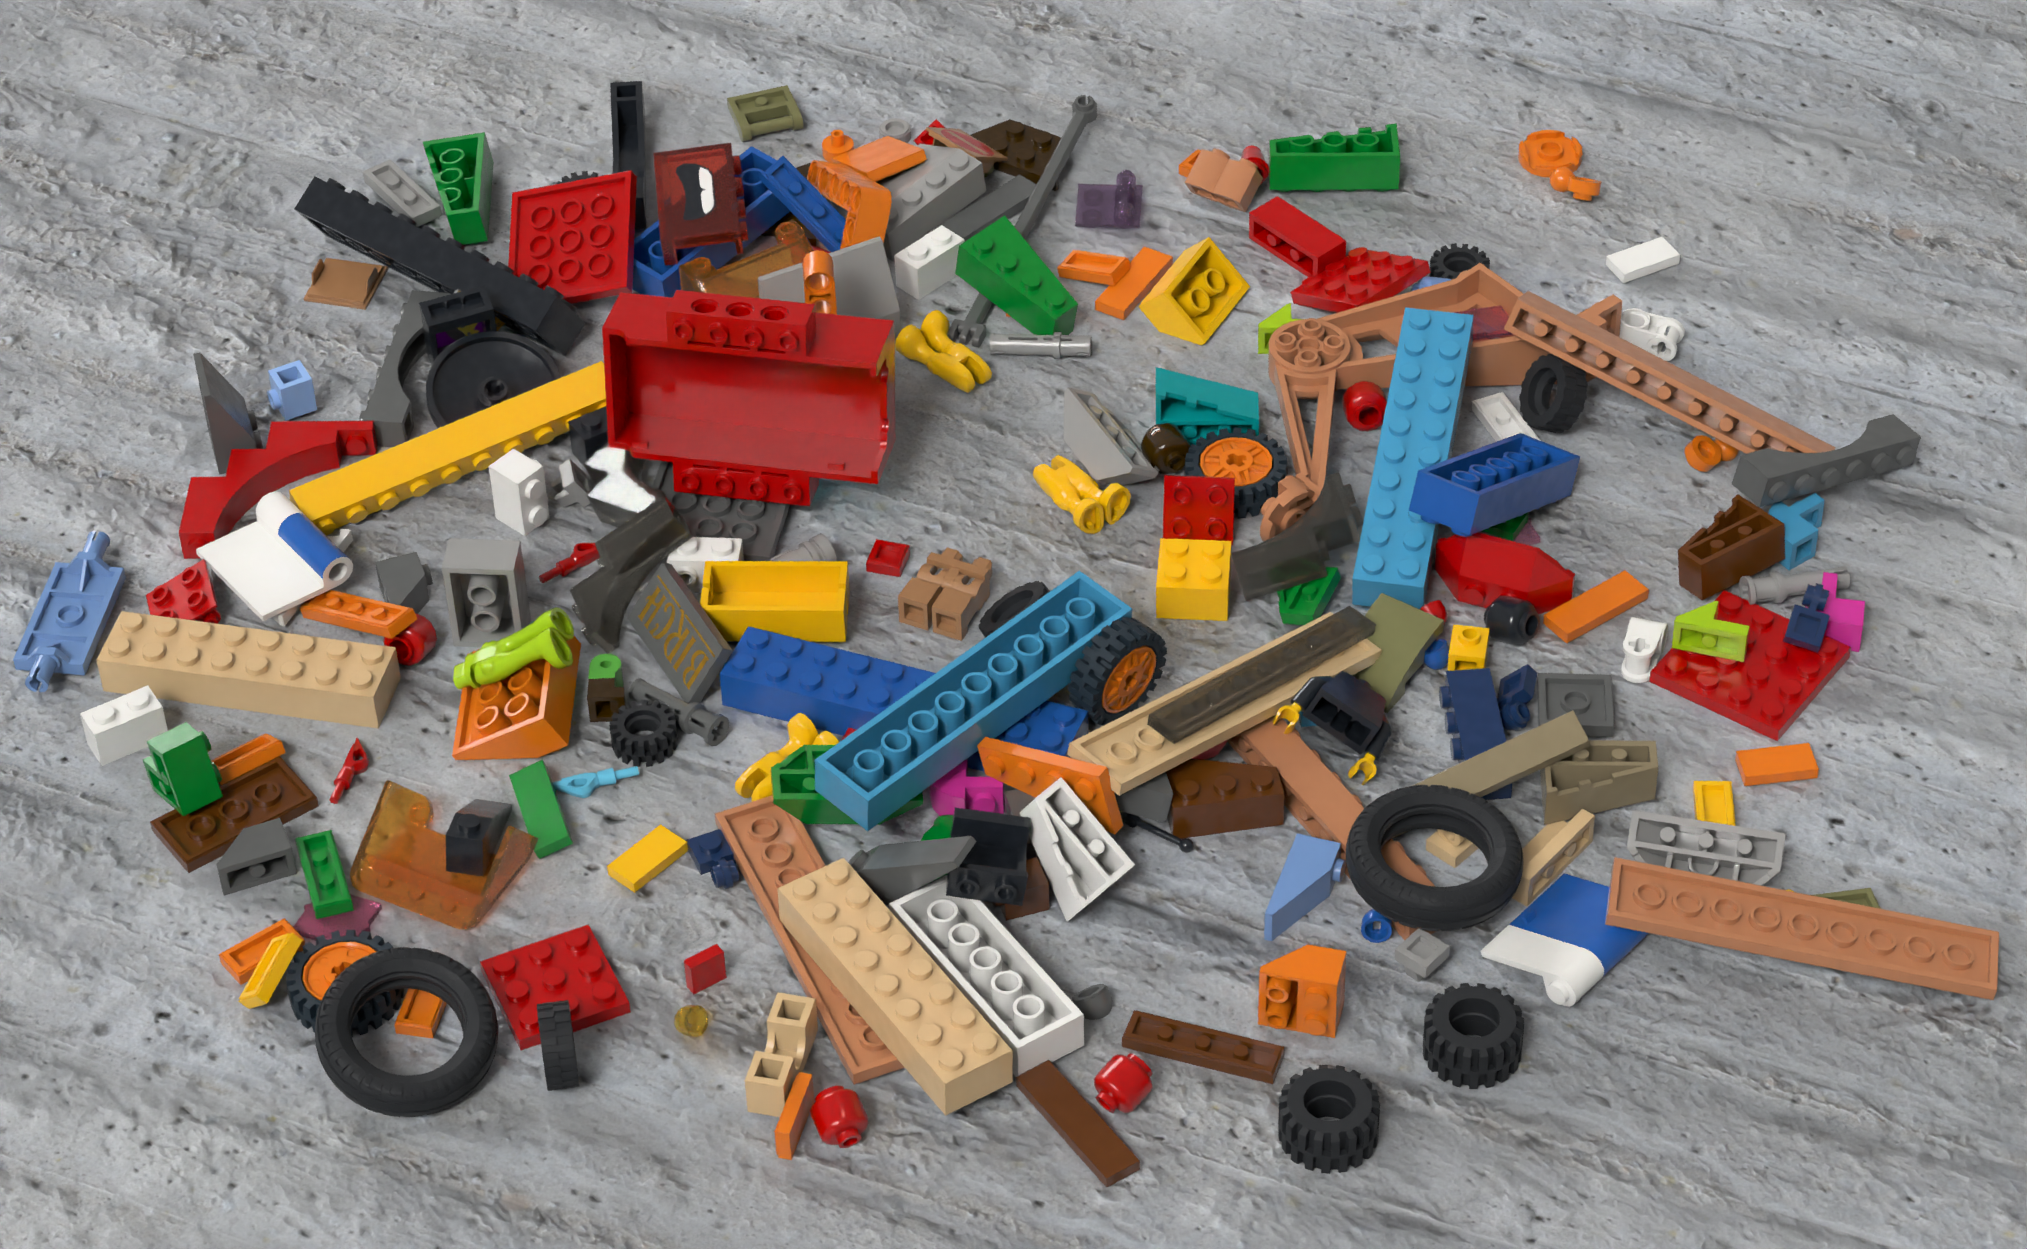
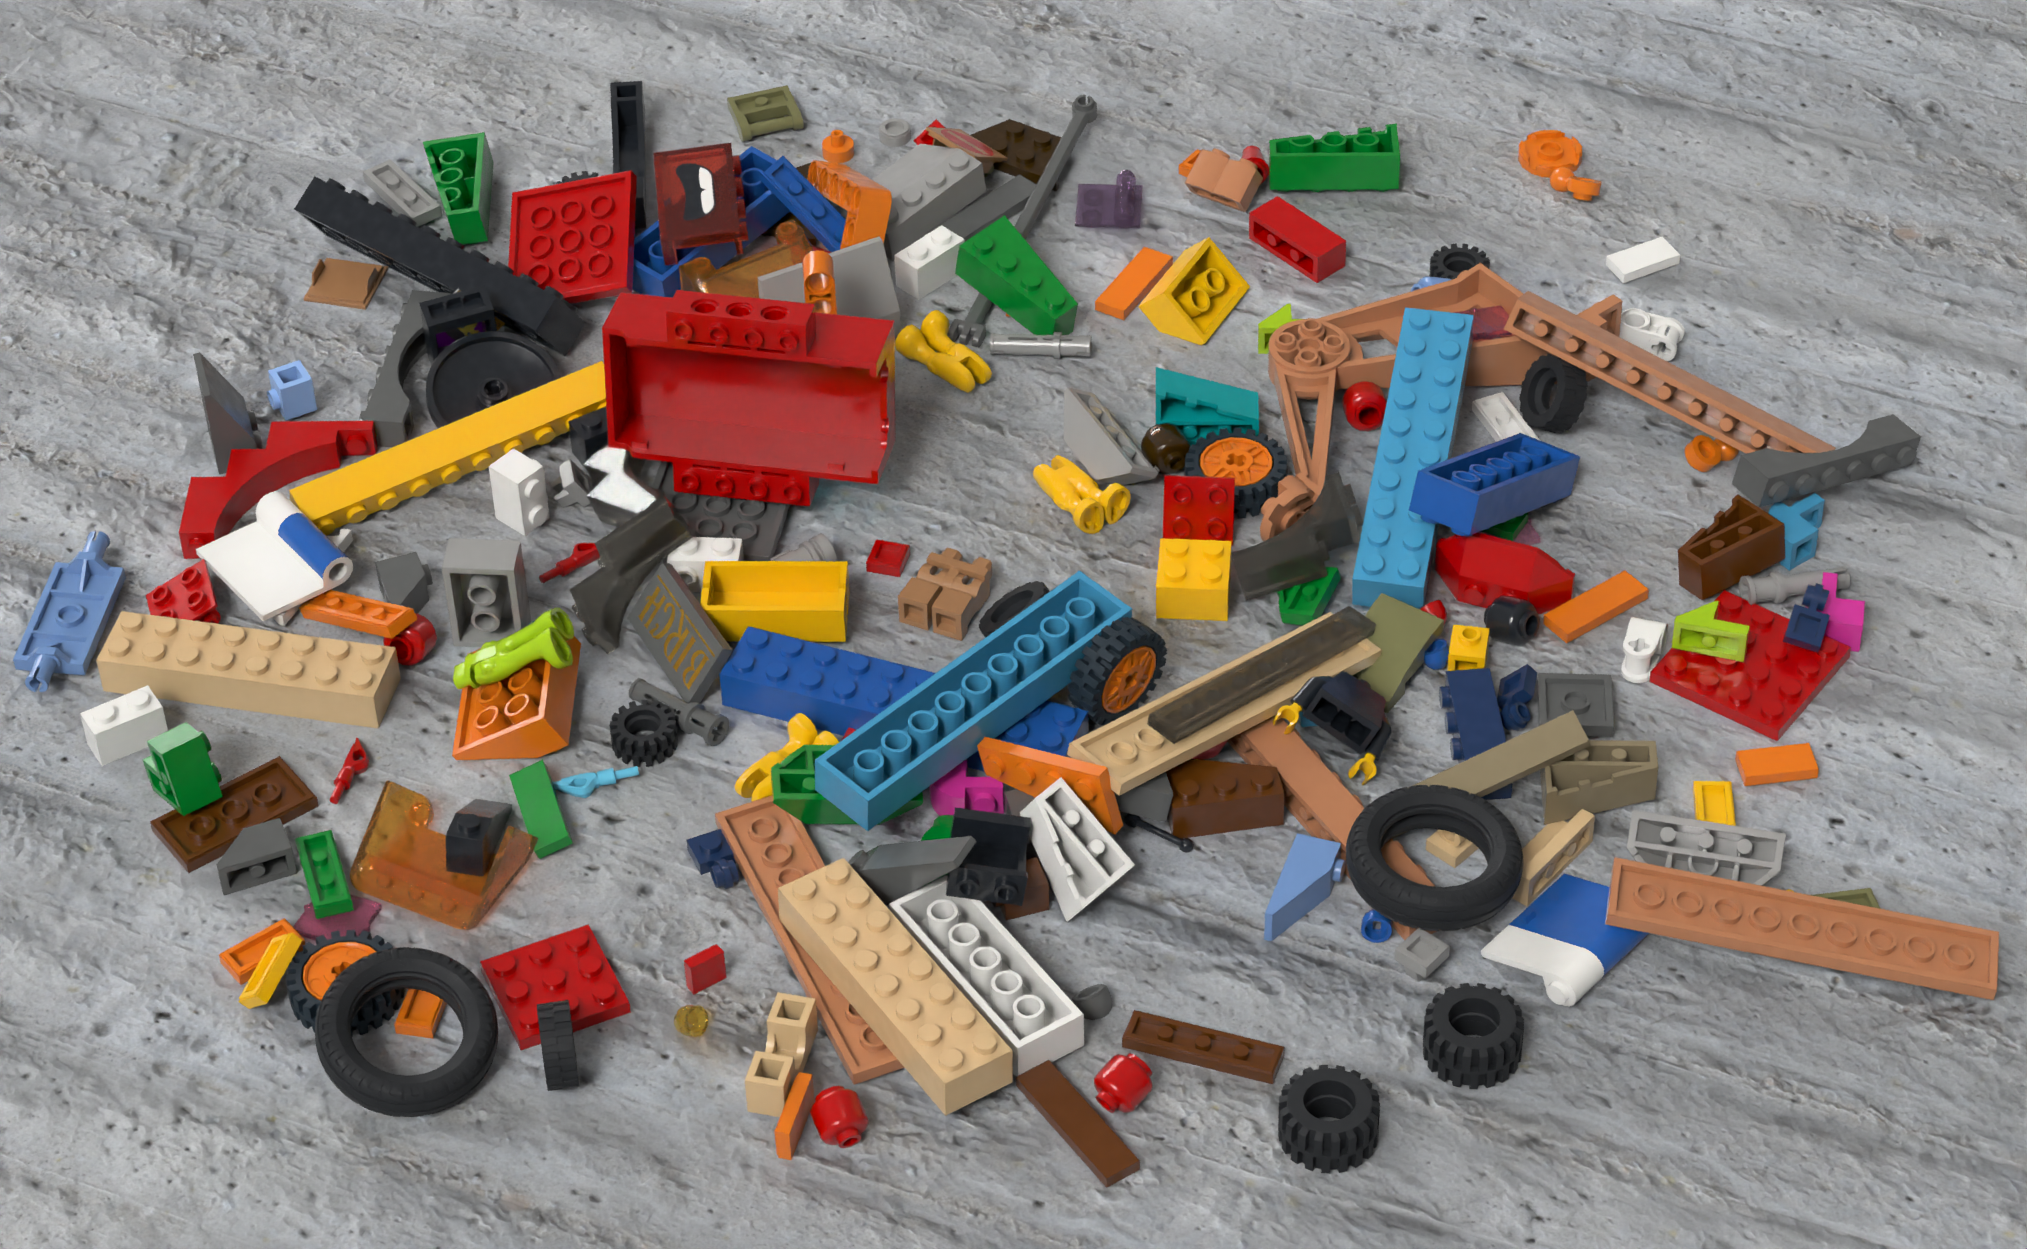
(248, 757): orange tile -> none
(605, 688): dark brown leg -> none
(647, 858): yellow tile -> none
(882, 158): orange tile -> none
(1094, 267): orange tile -> none
(1303, 991): orange slope -> none
(1359, 280): red plate -> none

